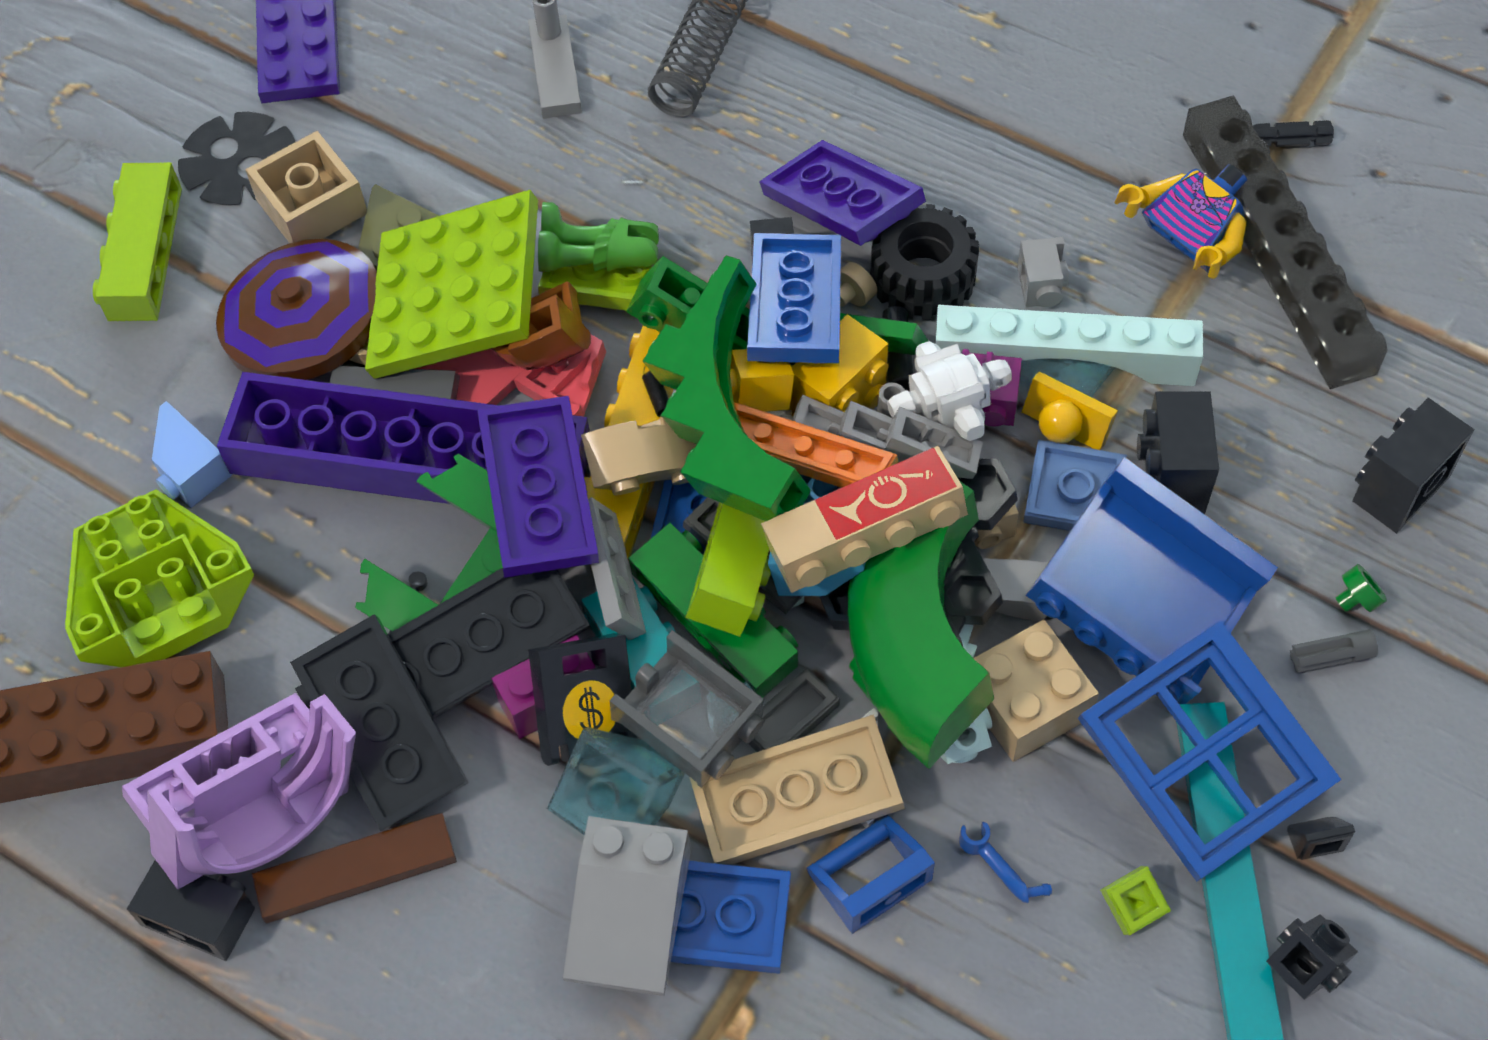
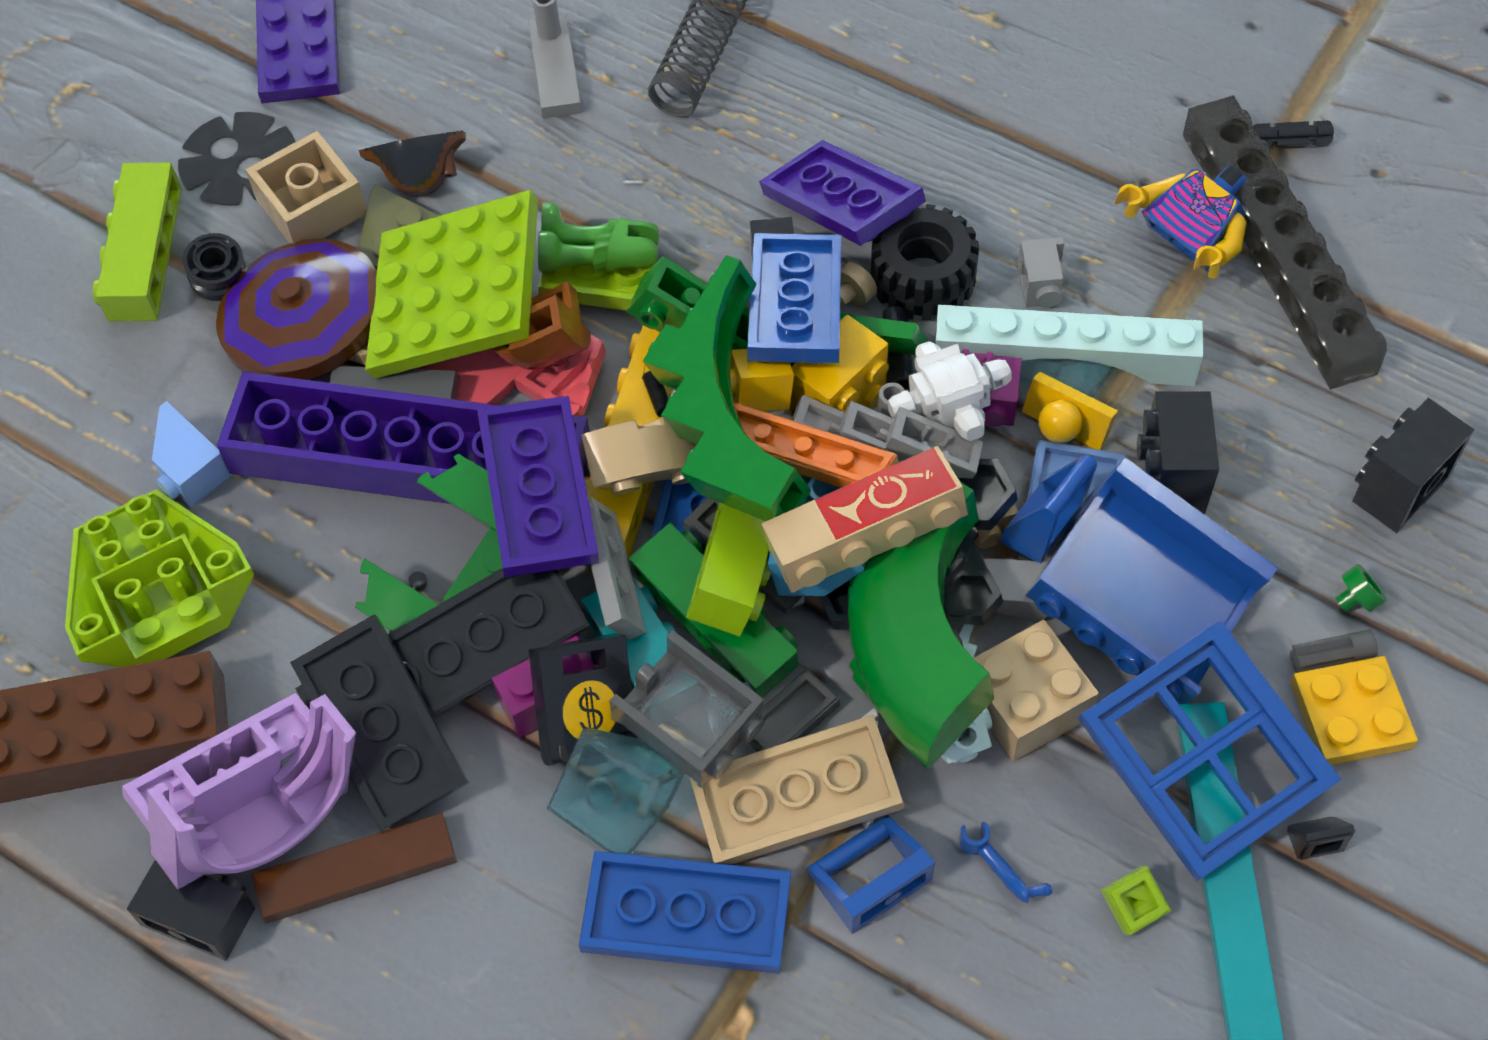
(209, 251): none -> black wheel
(418, 163): none -> black hat
(626, 905): light grey slope -> none
(1050, 510): none -> blue tile
(1313, 956): black brick -> none
(1354, 710): none -> yellow plate

